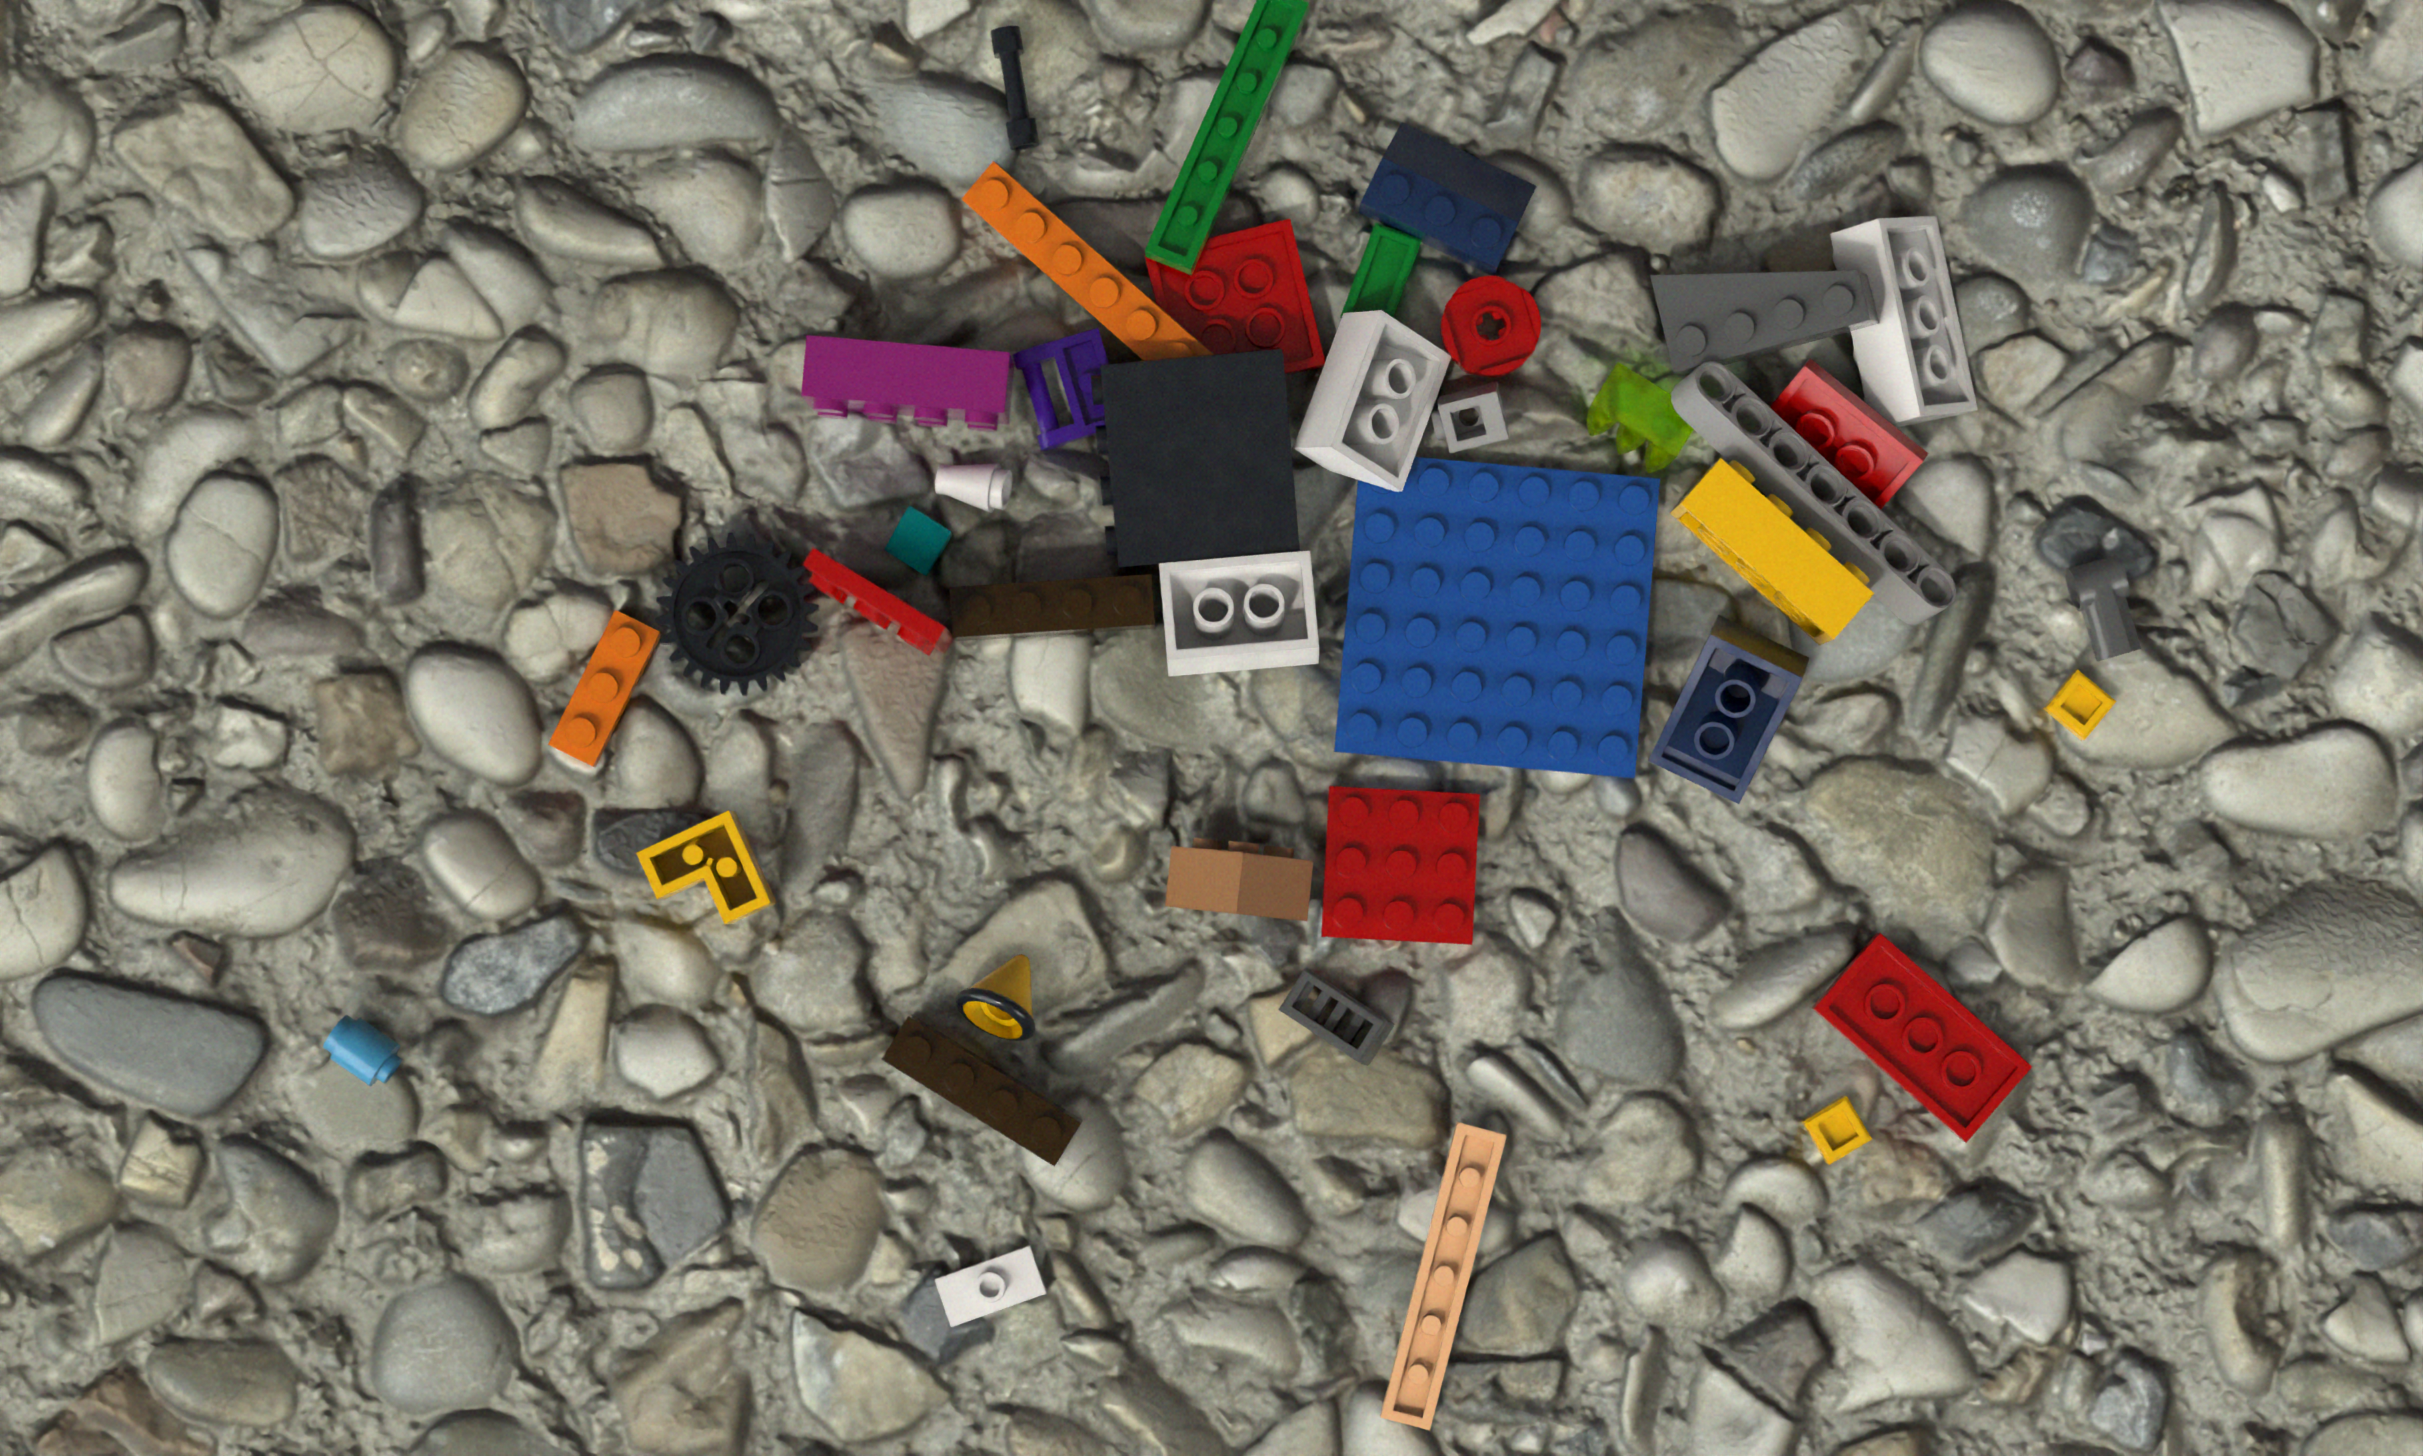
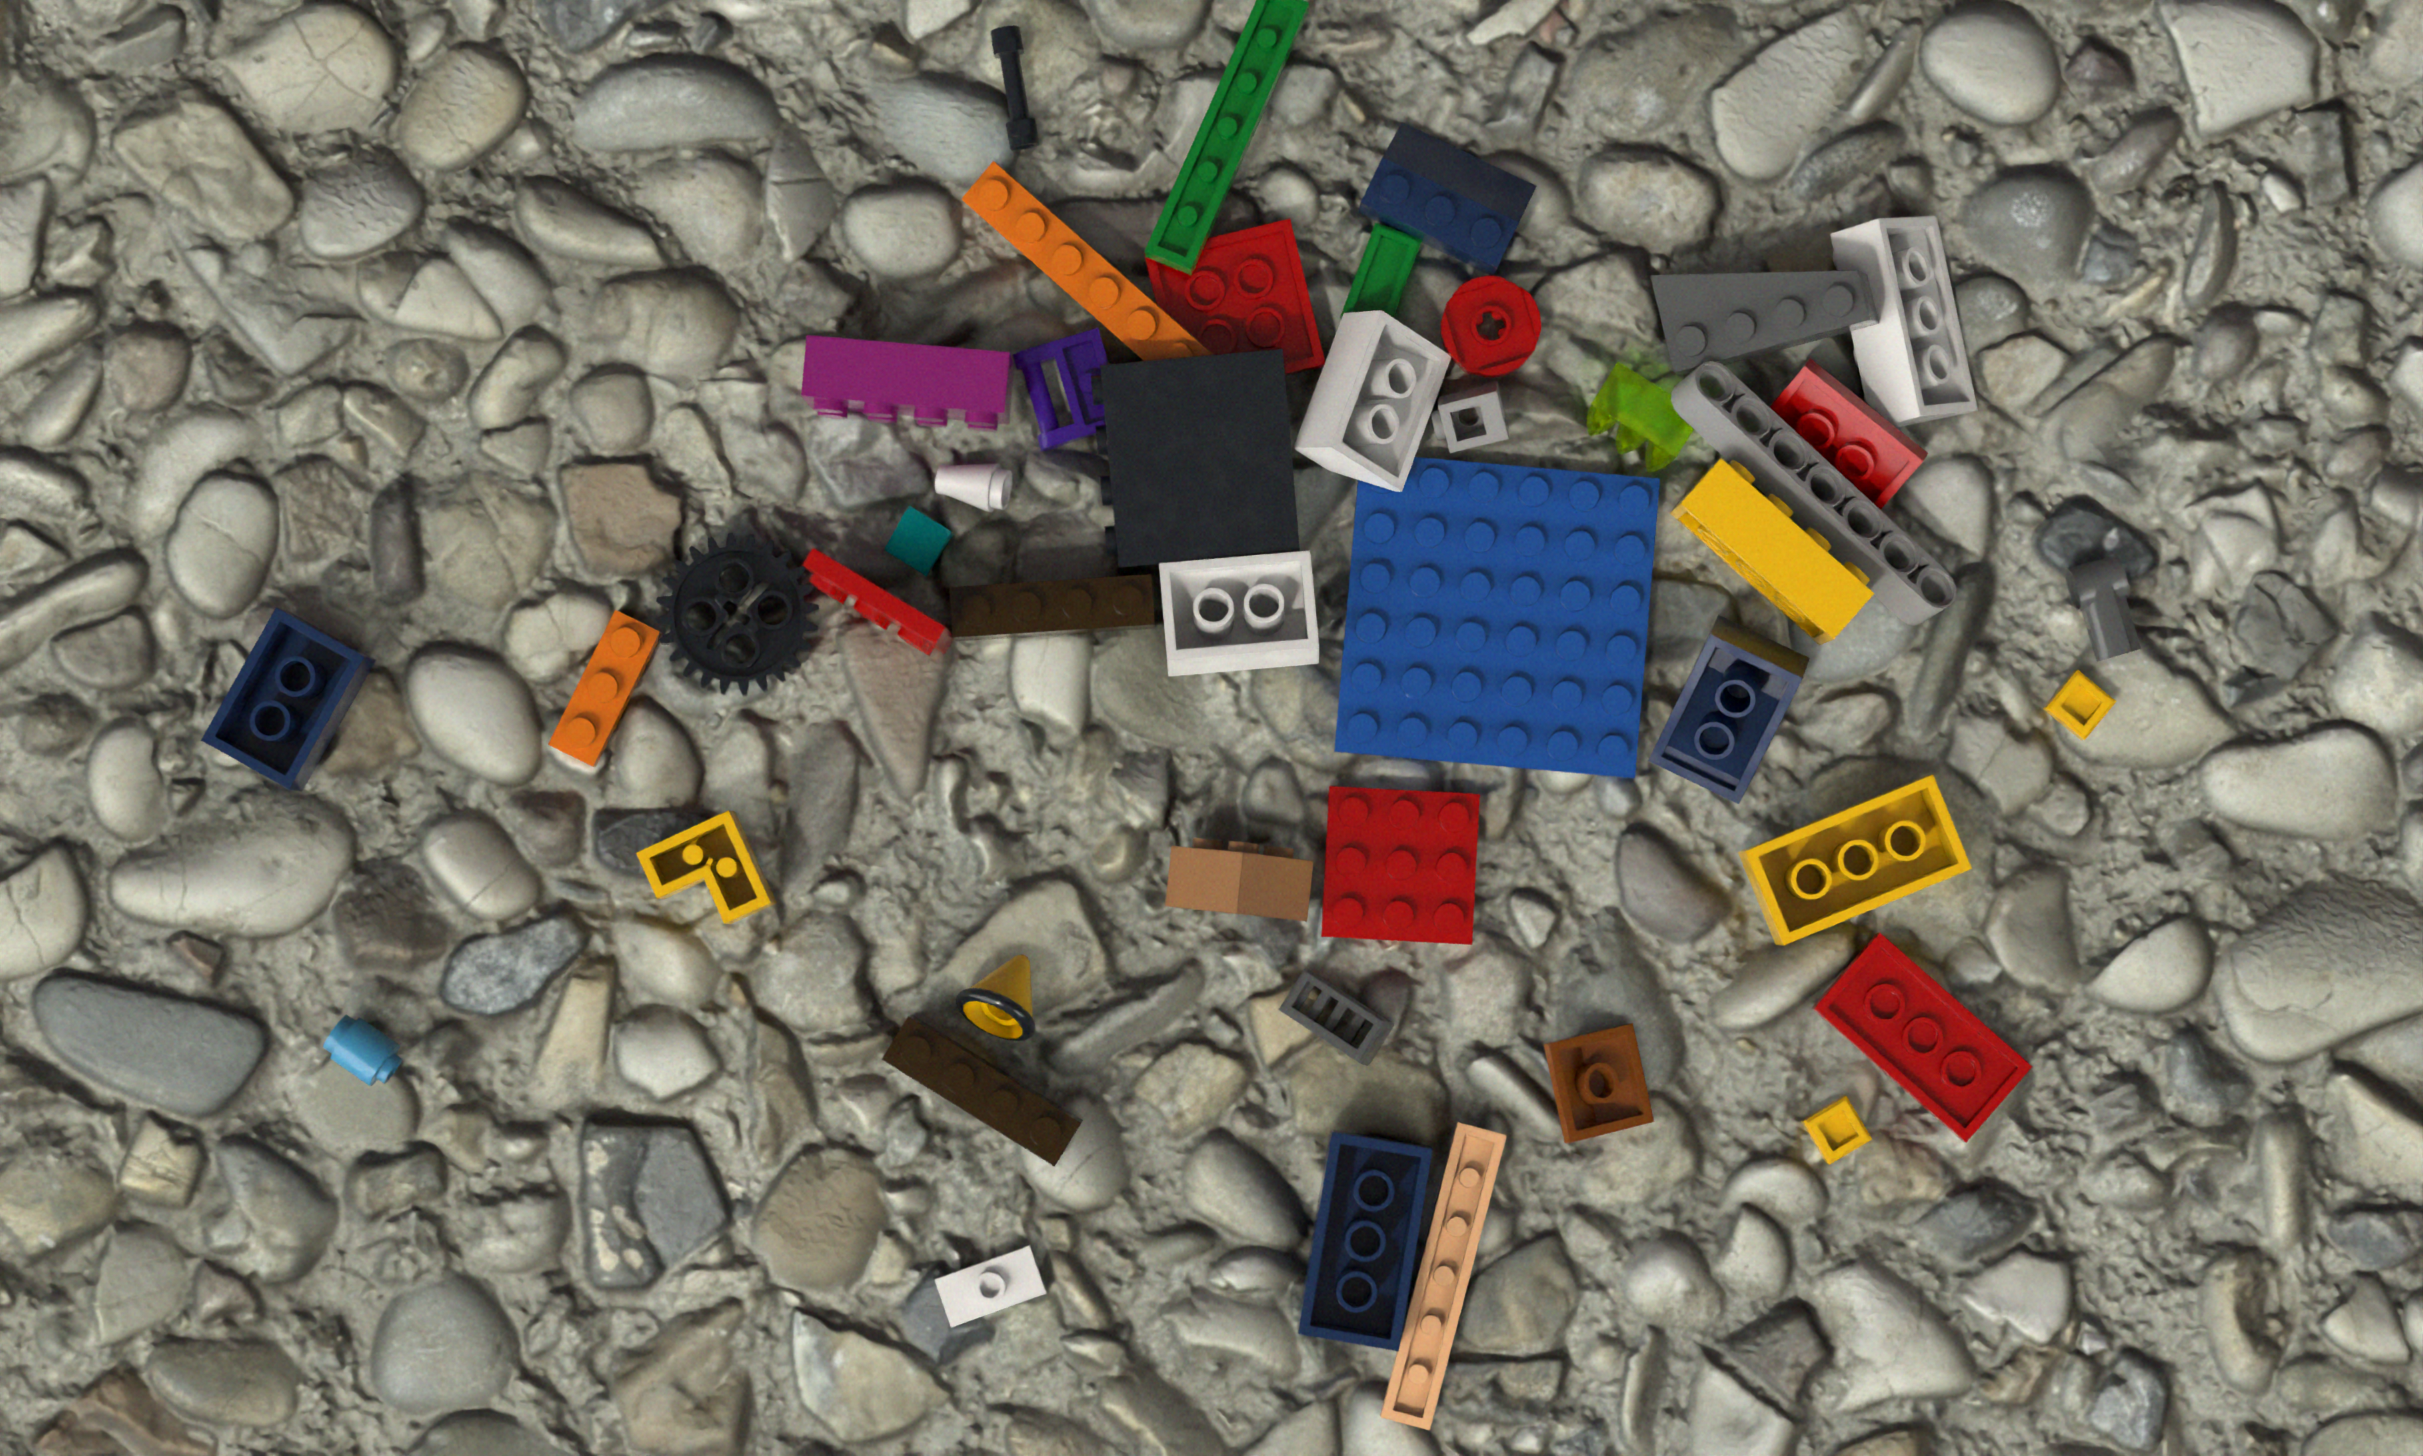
(288, 700): none -> dark blue brick
(1364, 1240): none -> dark blue brick
(1598, 1082): none -> dark orange slope
(1854, 860): none -> yellow brick

